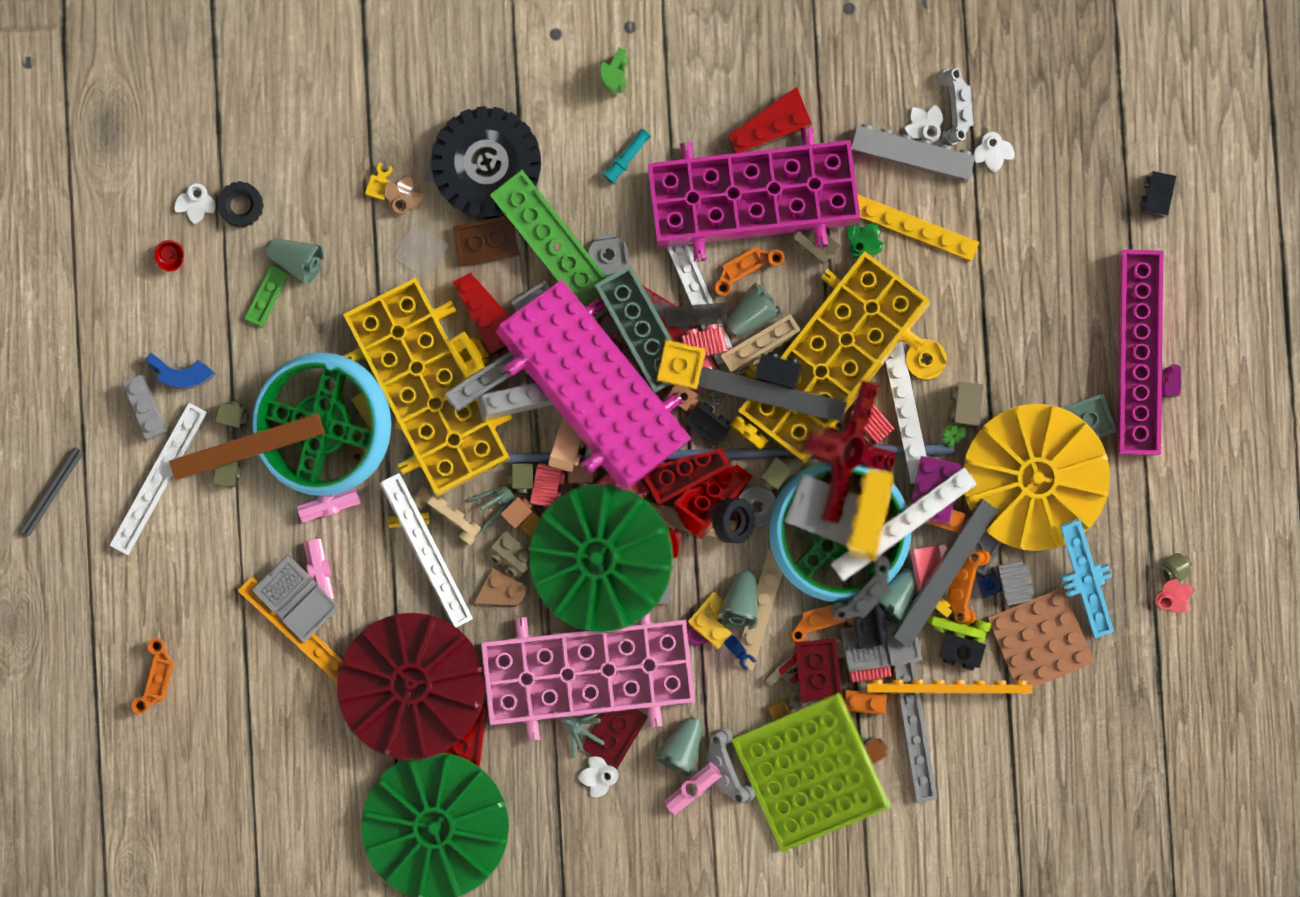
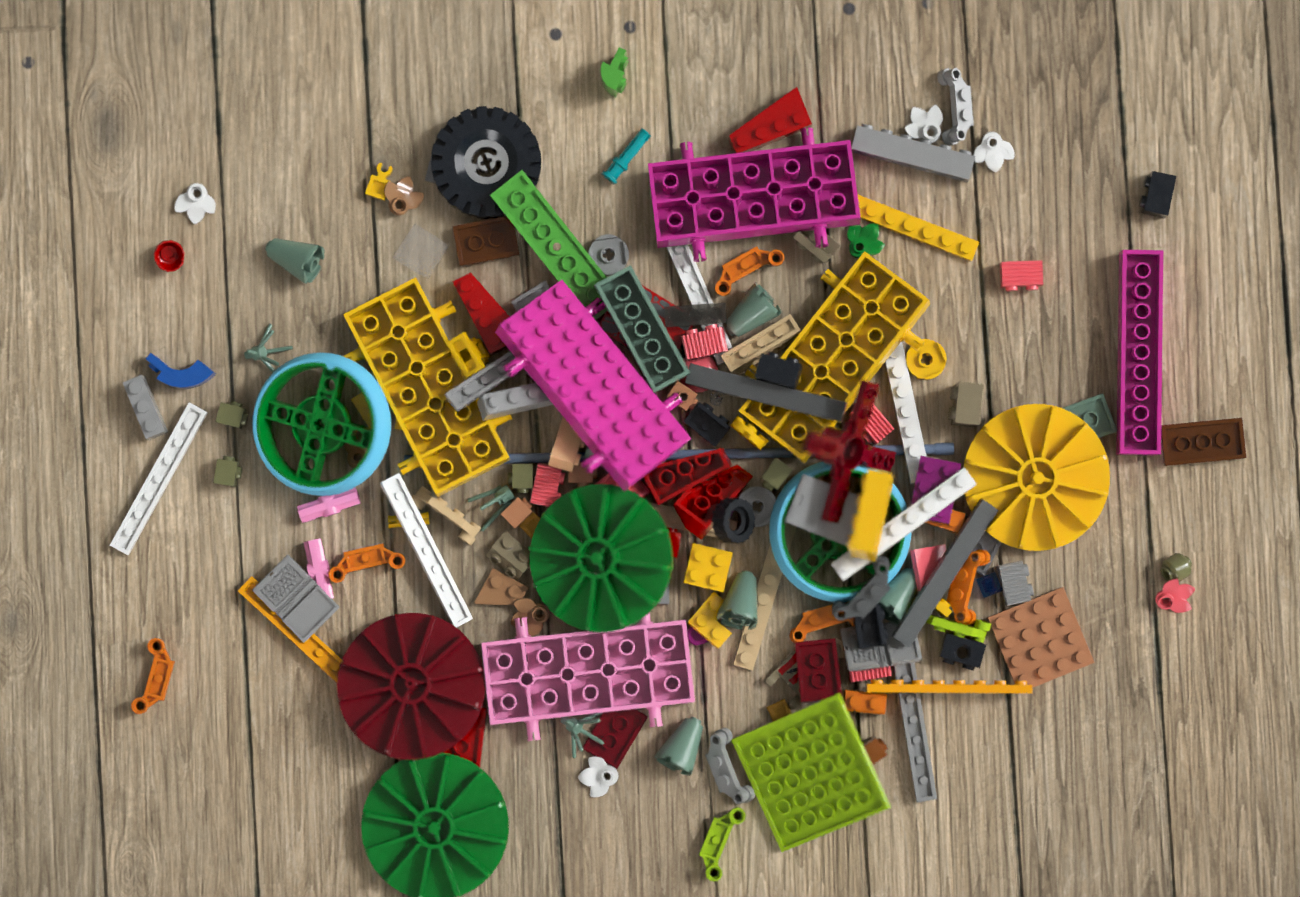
(51, 491): dark grey axle -> none
(229, 193): black tyre -> none
(247, 446): dark orange tile -> none
(259, 352): none -> sand green plant
(266, 295): bright green tile -> none
(365, 558): none -> orange plate
(528, 608): none -> medium nougat plate
(681, 364): yellow tile -> none
(684, 796): bright pink piece -> none
(708, 567): none -> yellow brick
(716, 840): none -> lime plate
(738, 651): clear blue bar -> none
(953, 434): bright green plant -> none
(1021, 274): none -> coral brick
(1086, 578): medium azure hinge -> none
(1171, 381): magenta rock -> none
(1203, 441): none -> reddish brown plate

